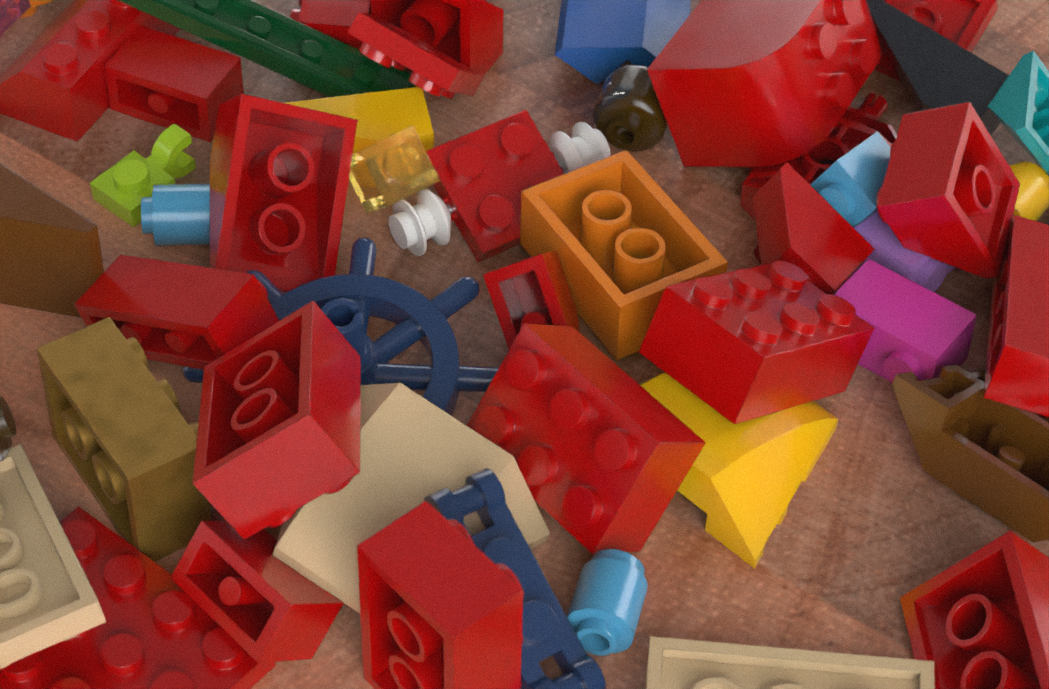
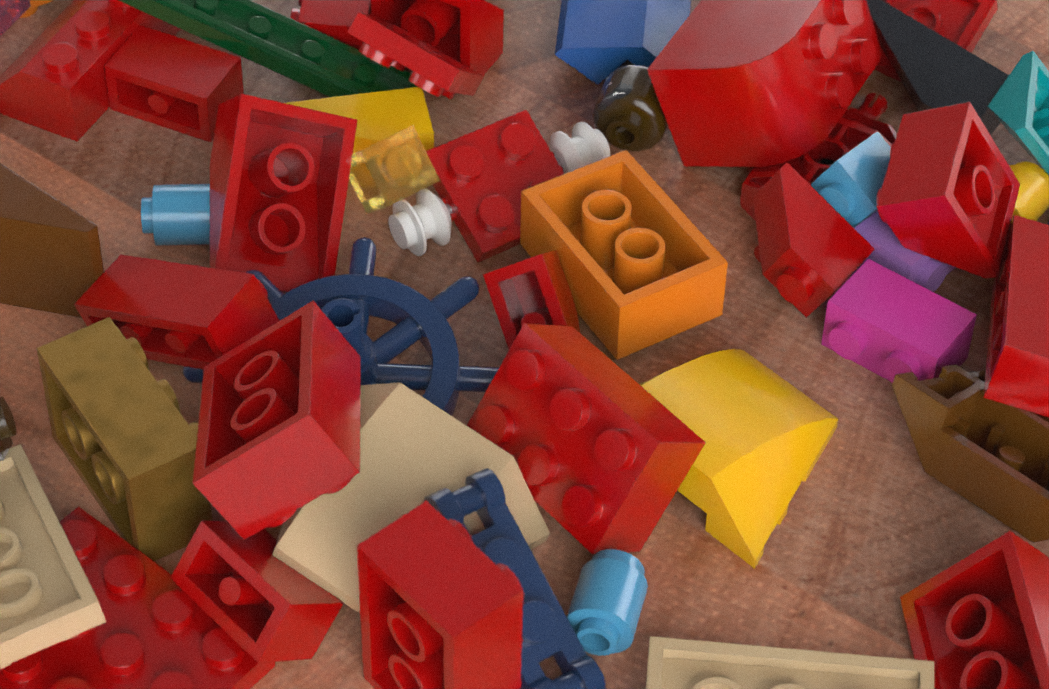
(134, 176): lime plate -> none
(756, 340): red brick -> none

